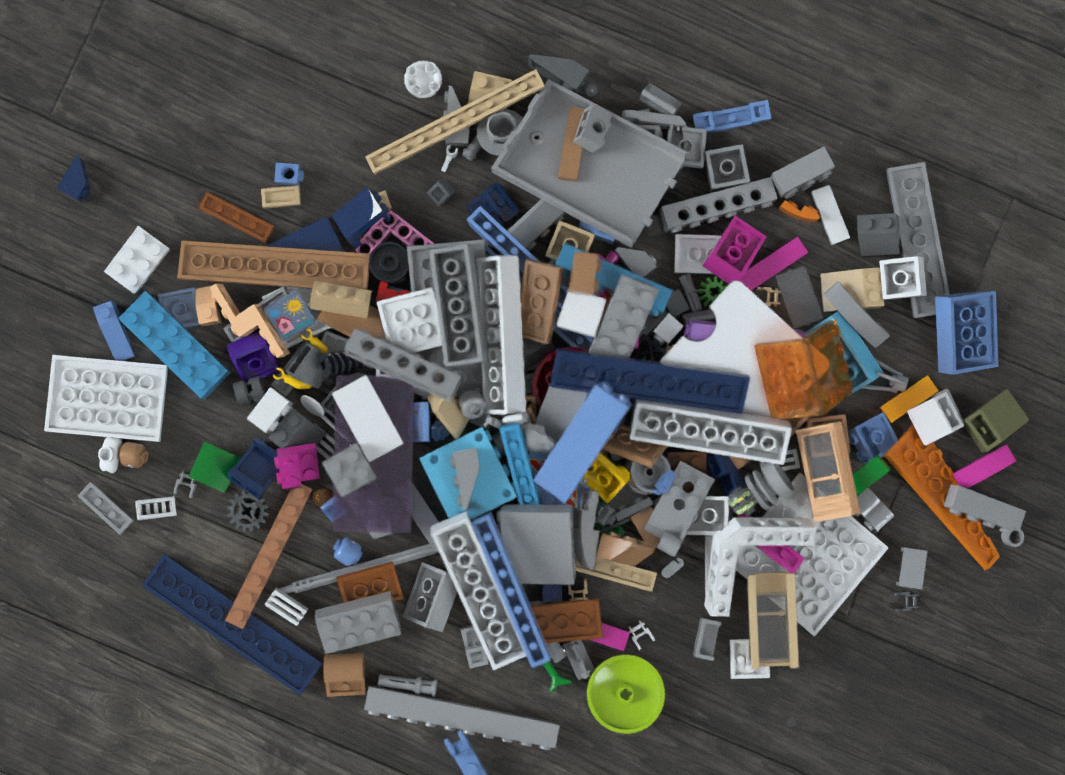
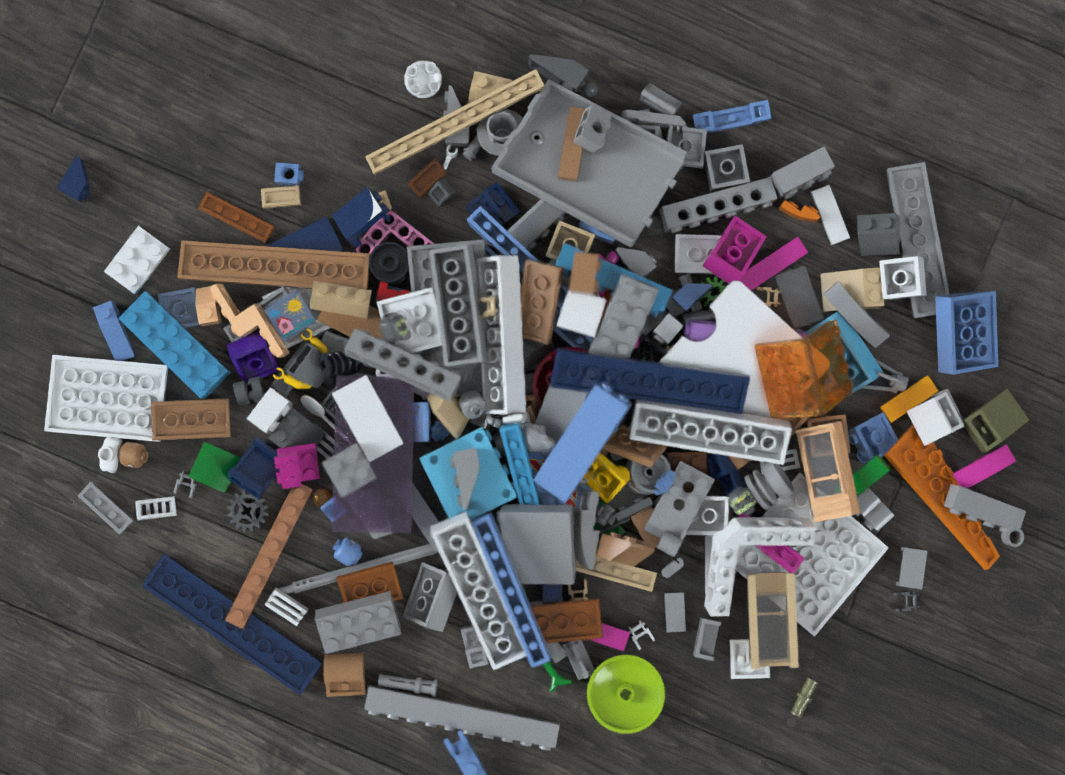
(190, 419): none -> medium nougat tile
(393, 327): none -> dark grey head
(427, 178): none -> reddish brown tile
(489, 313): none -> tan piece
(675, 612): none -> light grey tile
(691, 293): none -> medium blue slope
(804, 697): none -> olive pin

